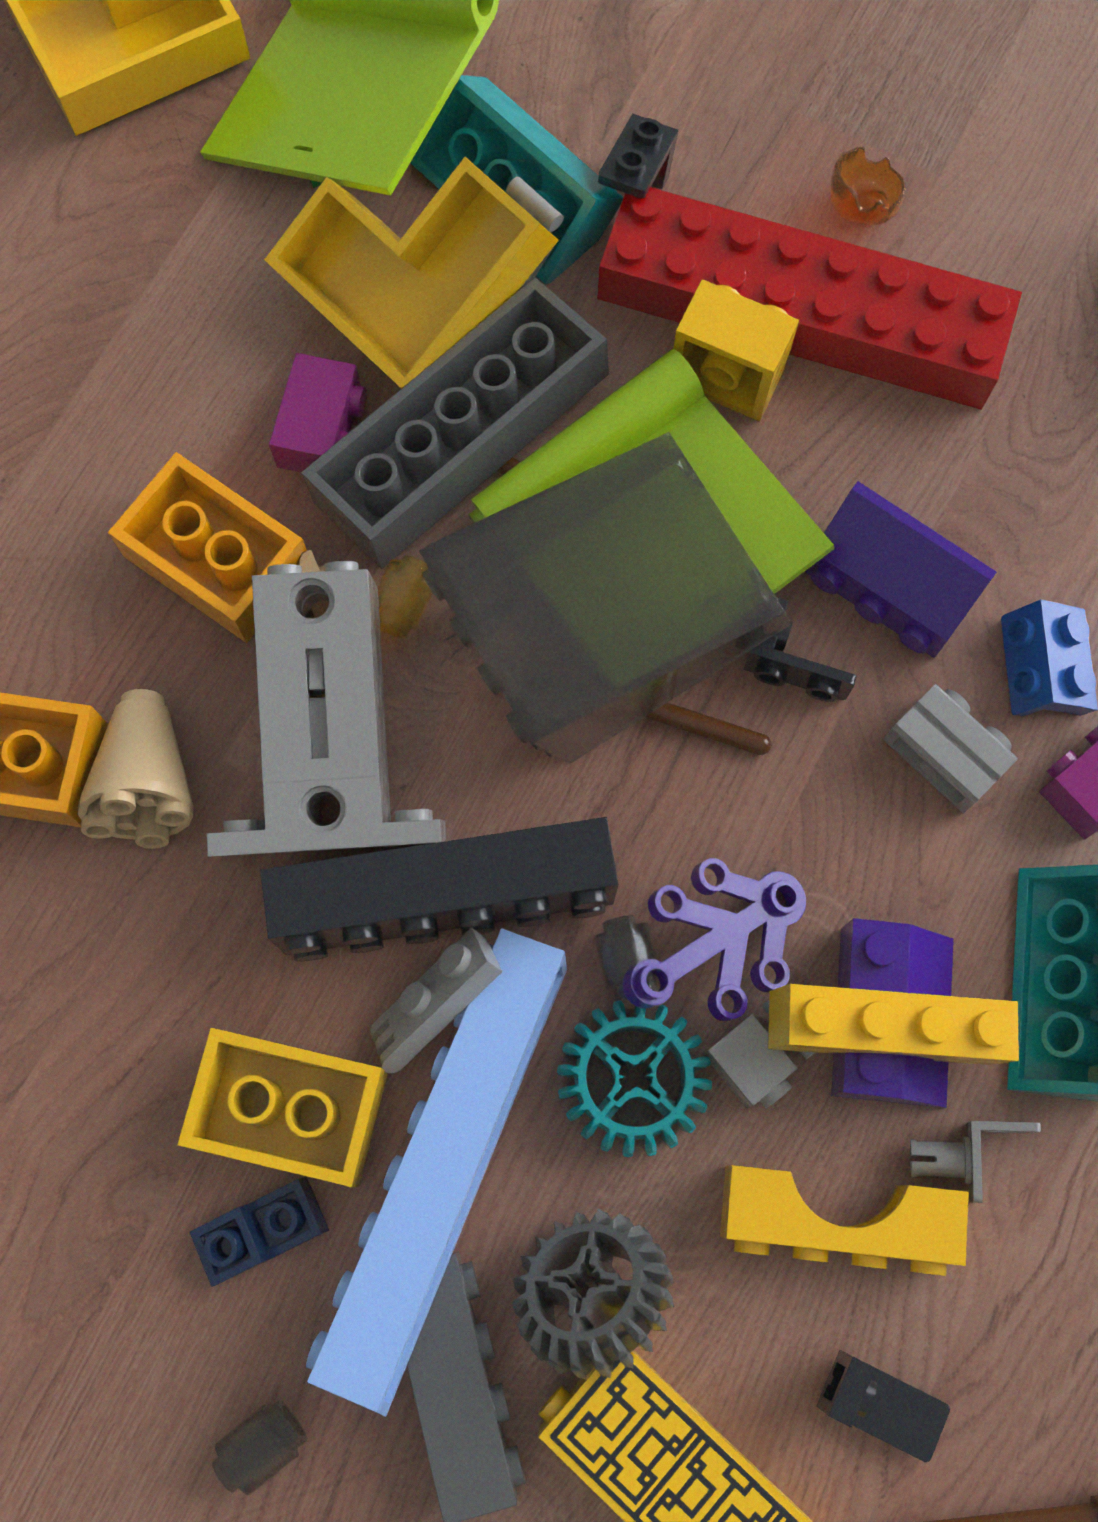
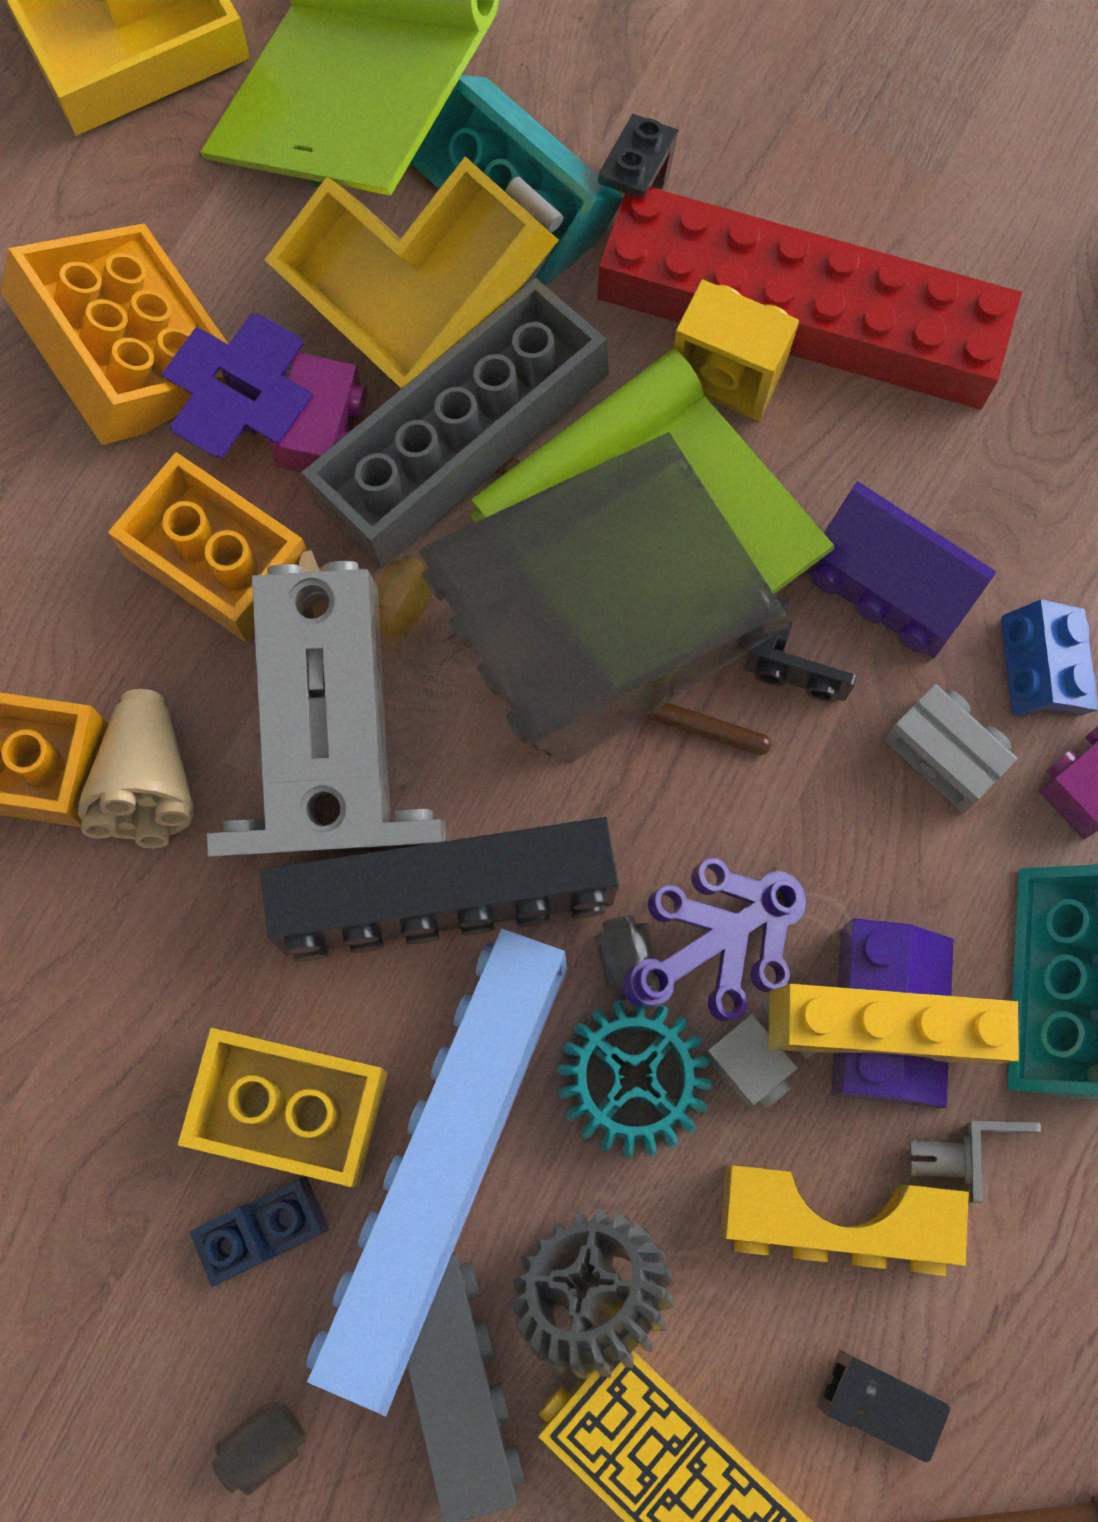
(107, 324): none -> light orange slope
(255, 393): none -> dark purple piece
(434, 1000): light grey hinge -> none
(866, 189): clear orange hair -> none

